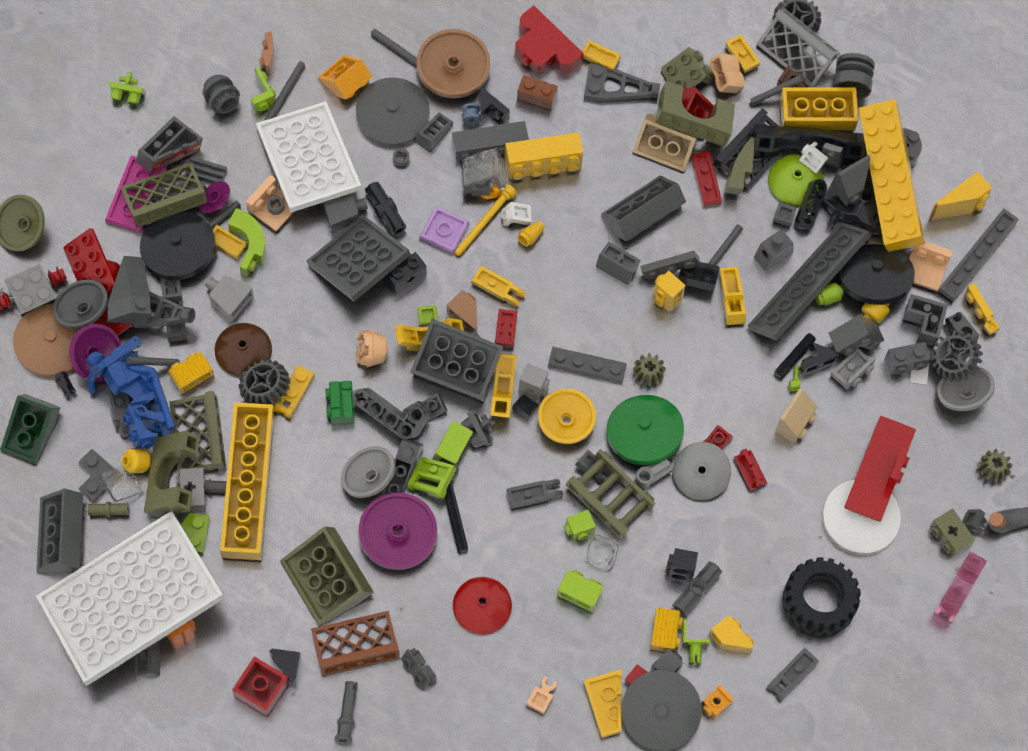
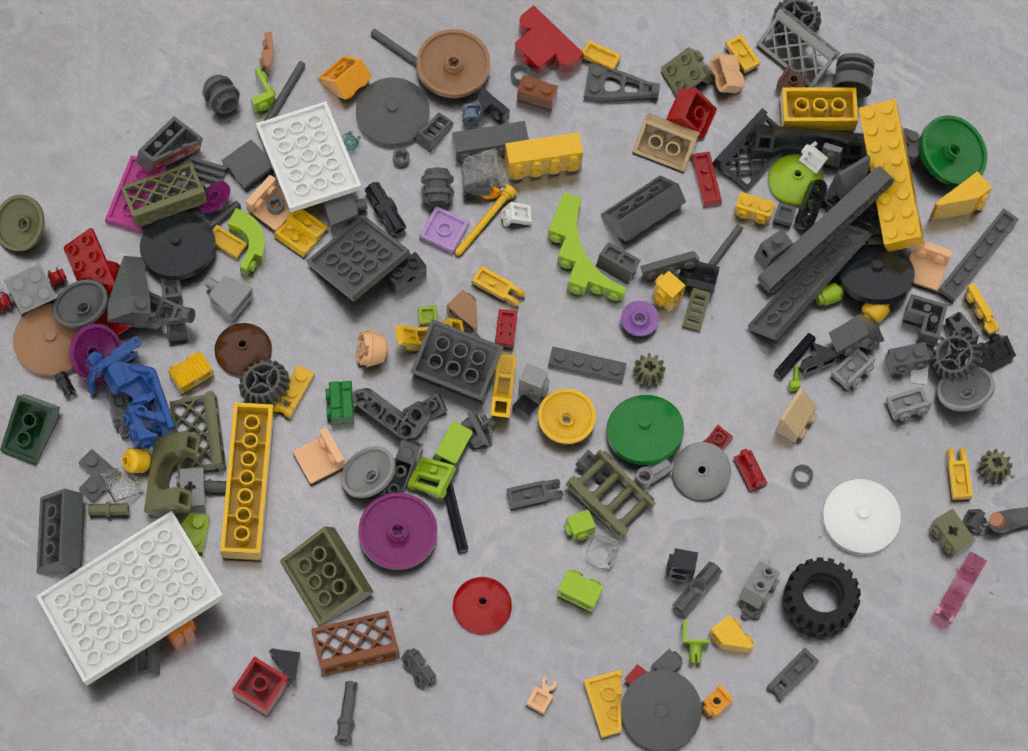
(134, 91): lime hips -> none
(151, 361): dark grey bar -> none
(248, 164): none -> dark grey slope
(301, 232): none -> yellow slope
(319, 457): none -> light nougat bracket
(350, 141): none -> clear light blue plate
(437, 188): none -> dark grey piece
(516, 67): none -> dark grey piece
(529, 234): yellow cone -> none
(584, 273): none -> lime arch
(643, 311): none -> medium lavender dish
(665, 630): yellow brick -> none
(674, 116): olive arch -> none
(700, 298): none -> olive slope
(732, 296): yellow slope -> none
(740, 169): olive slope -> none
(747, 613): none -> dark grey plate
(754, 208): none -> yellow bracket
(759, 585): none -> light grey brick
(765, 95): dark grey bar -> none
(807, 469): none -> dark grey piece
(825, 230): none -> dark grey beam
(880, 468): red bracket -> none
(908, 404): none -> light grey bracket
(952, 149): none -> green dish
(959, 475): none -> yellow hinge
(996, 352): none -> black bracket

